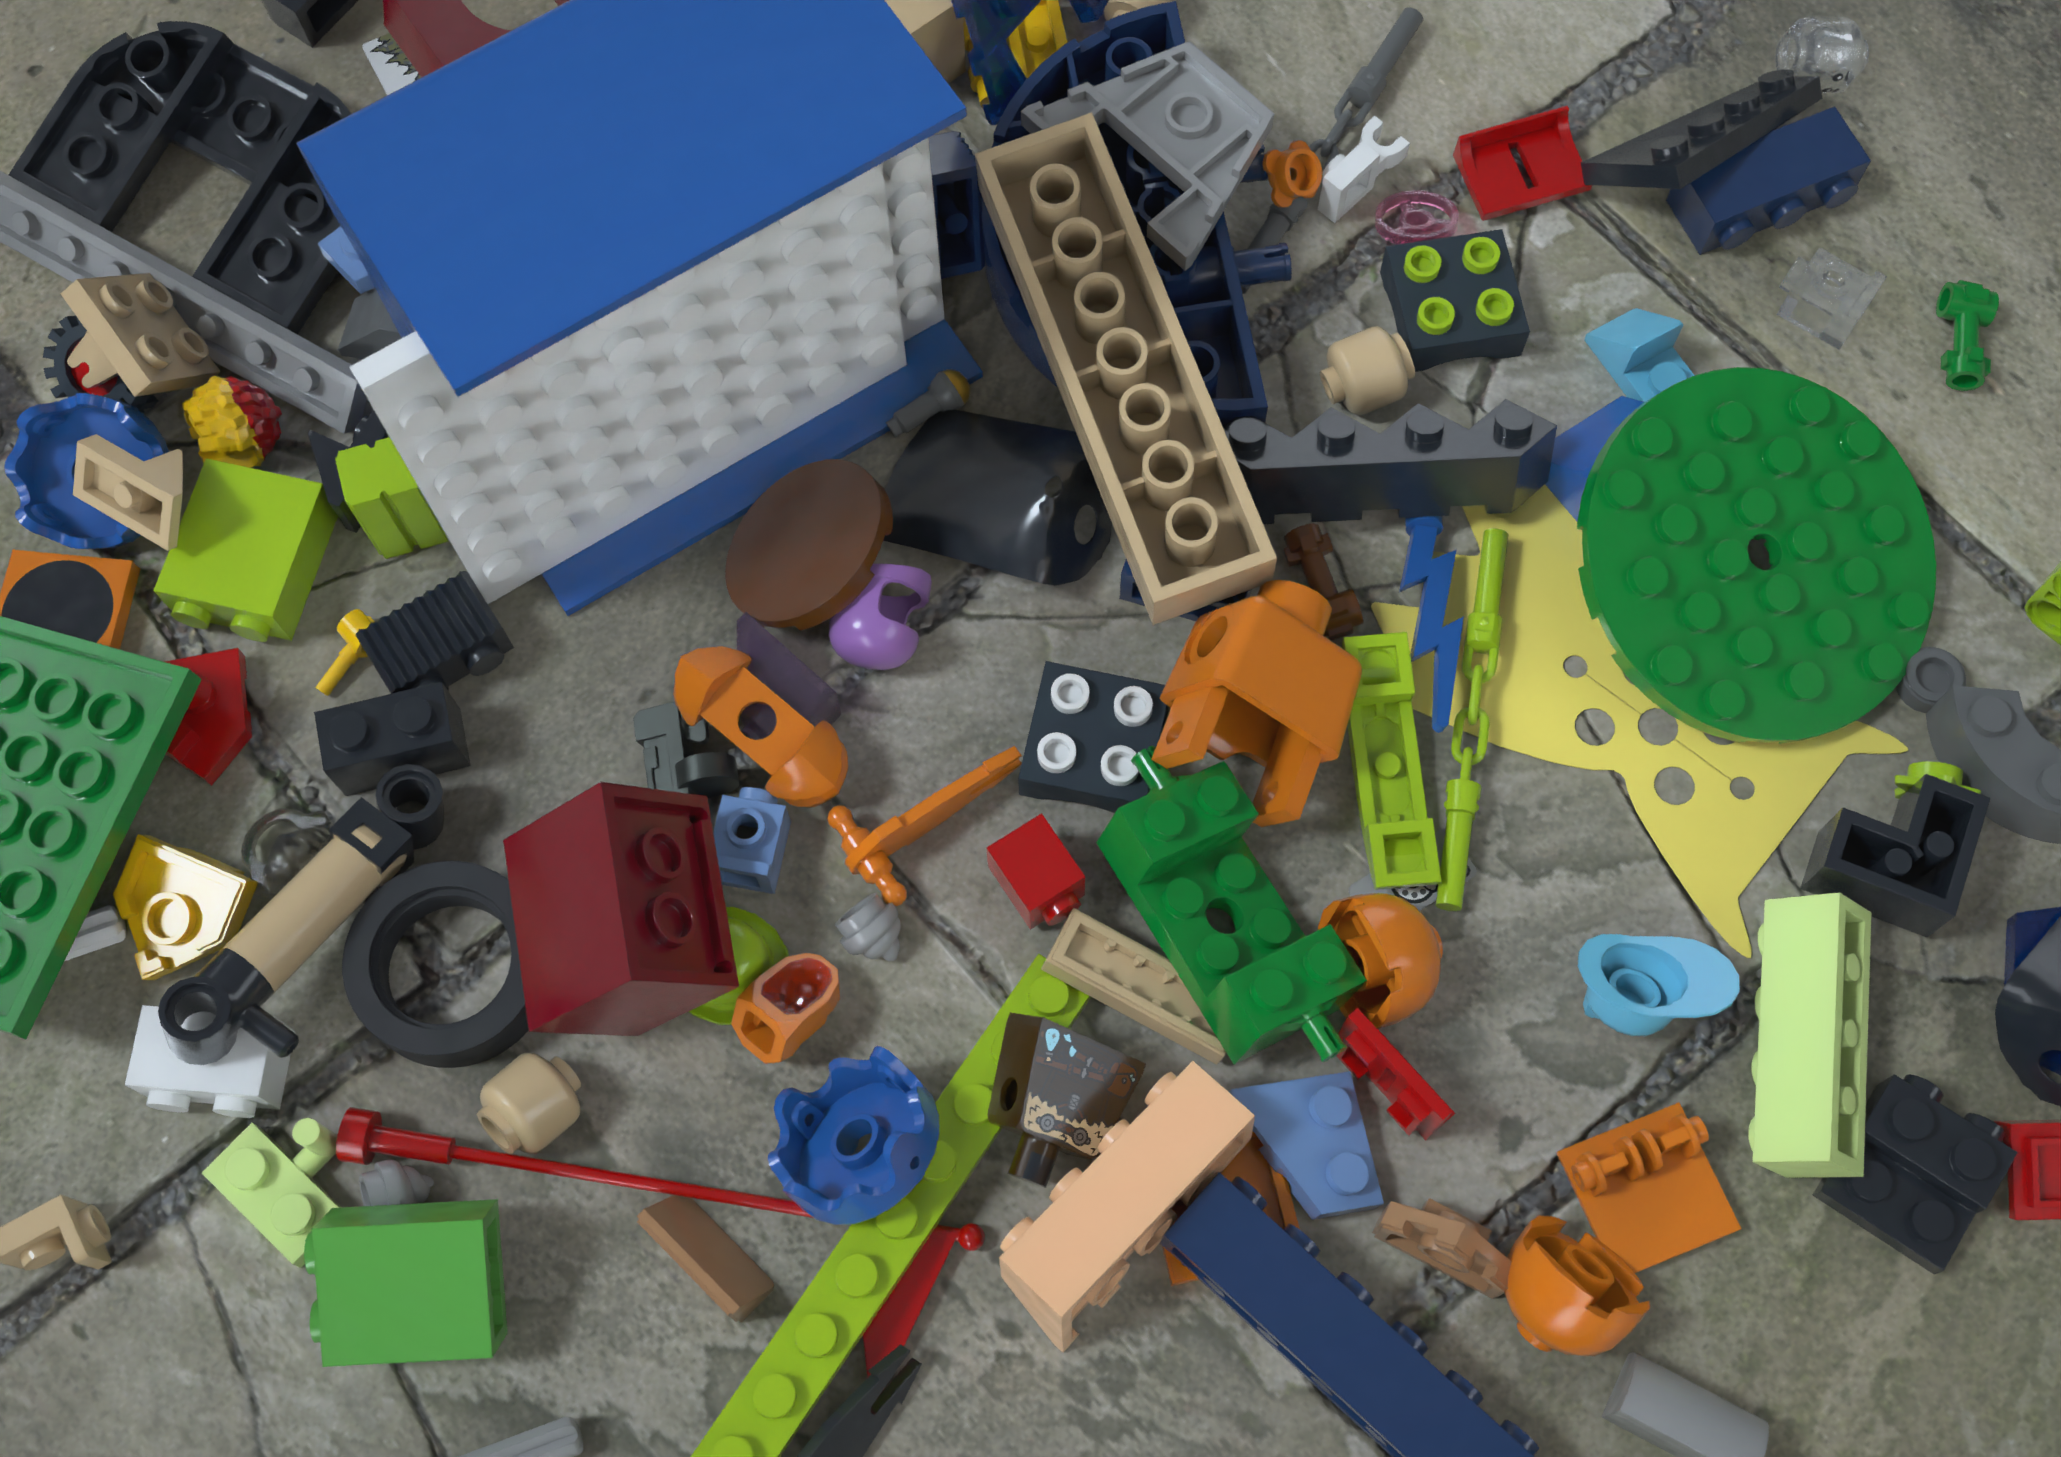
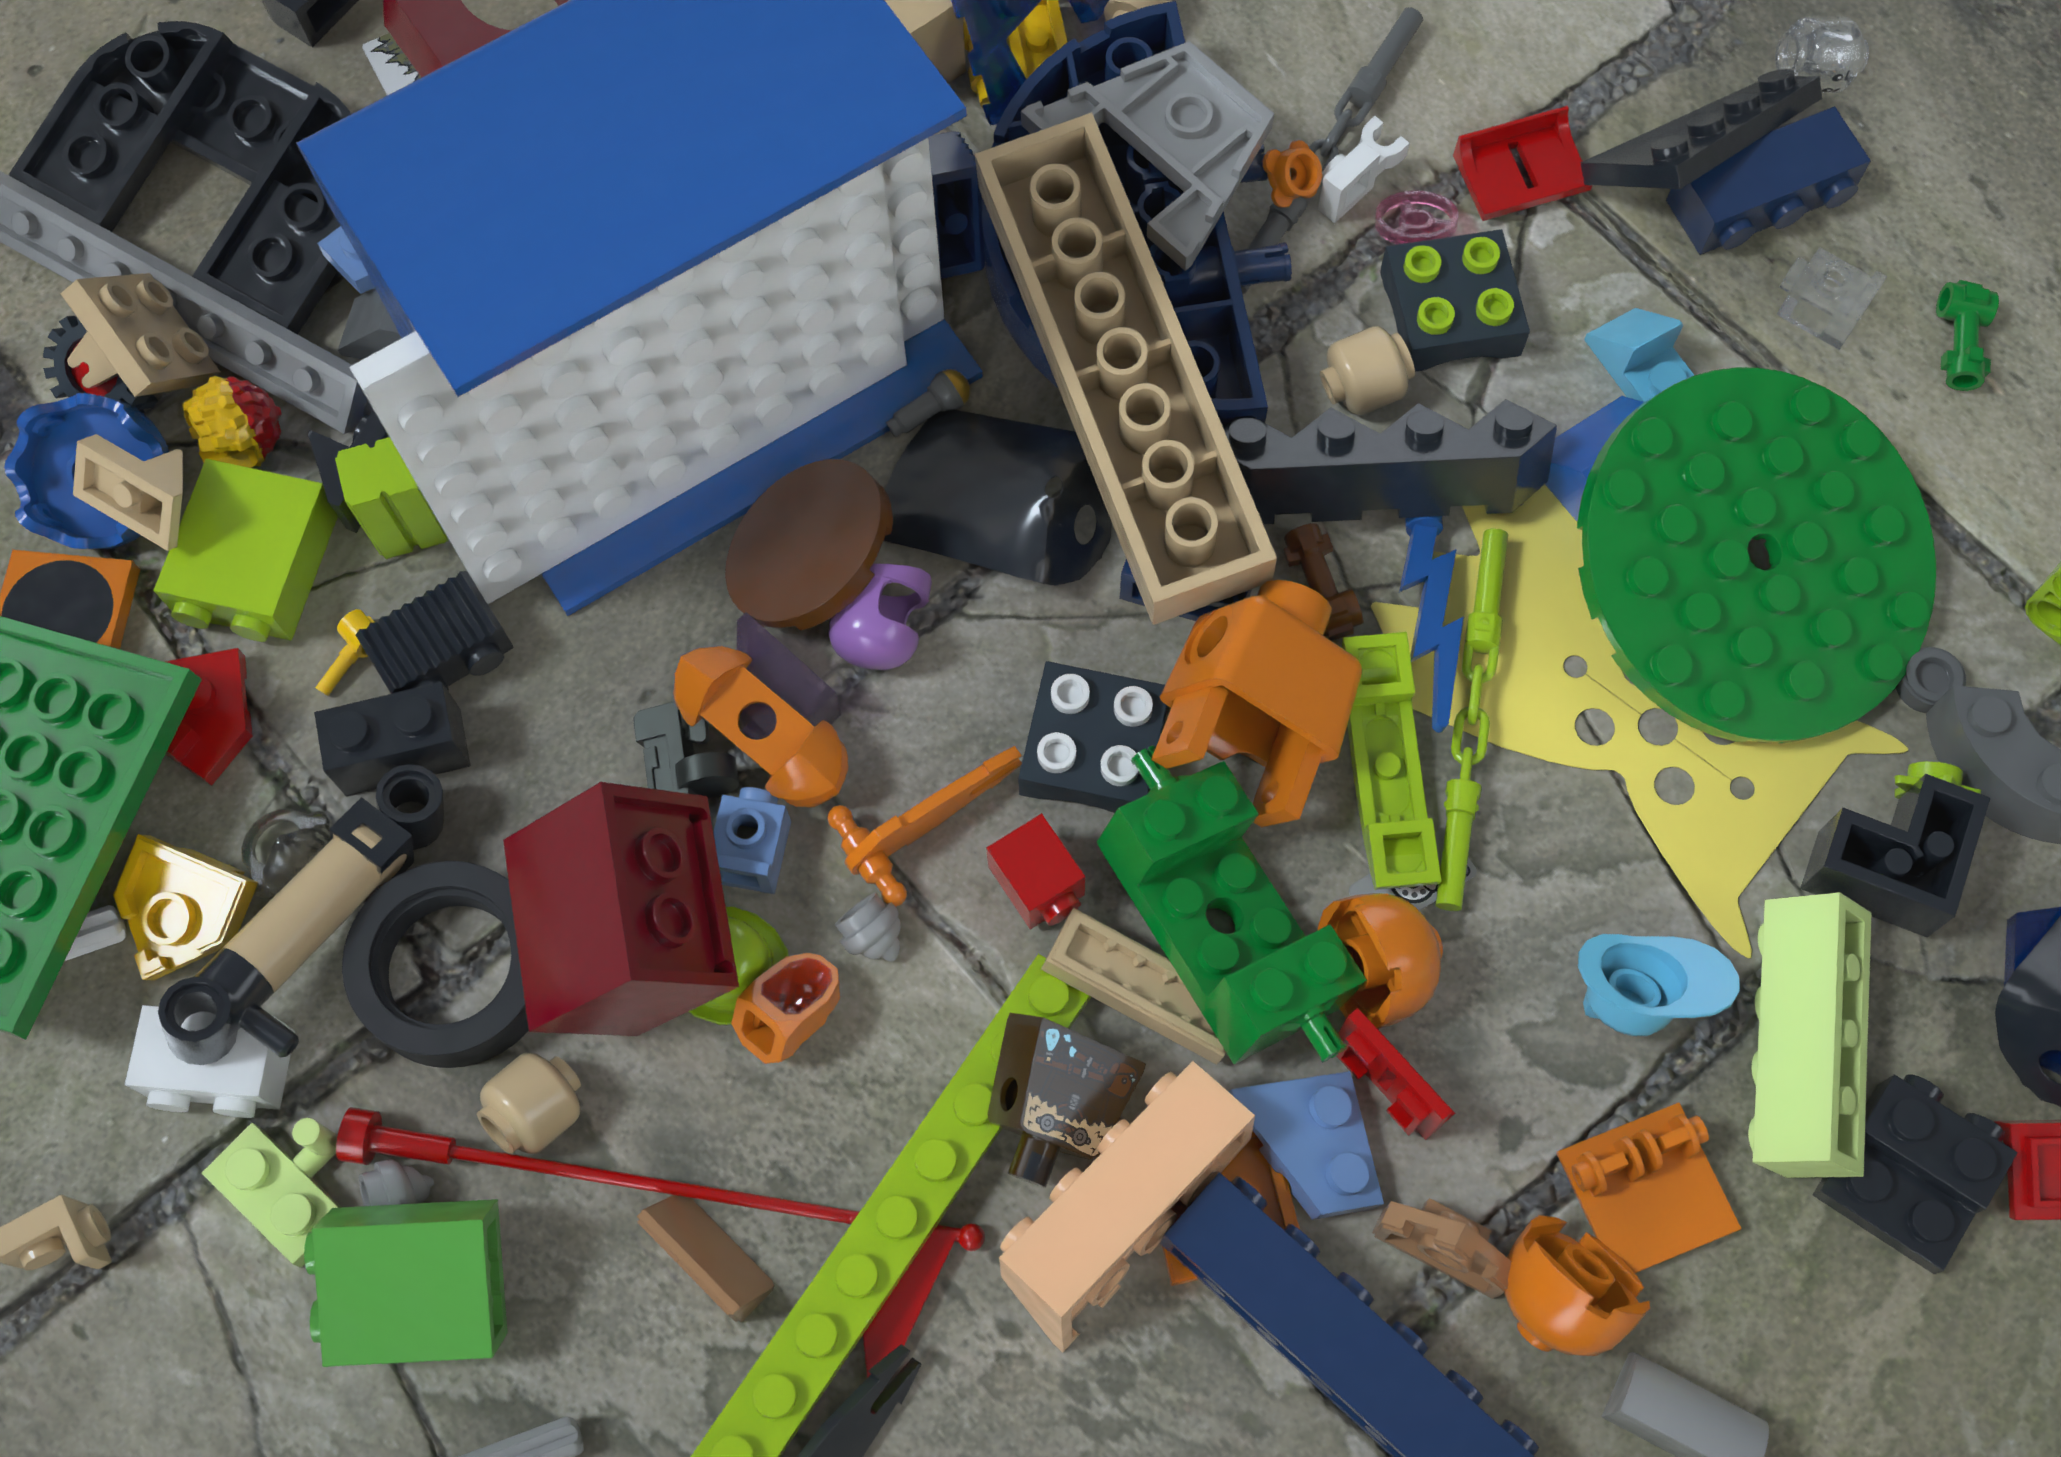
(825, 1128): blue plate -> none

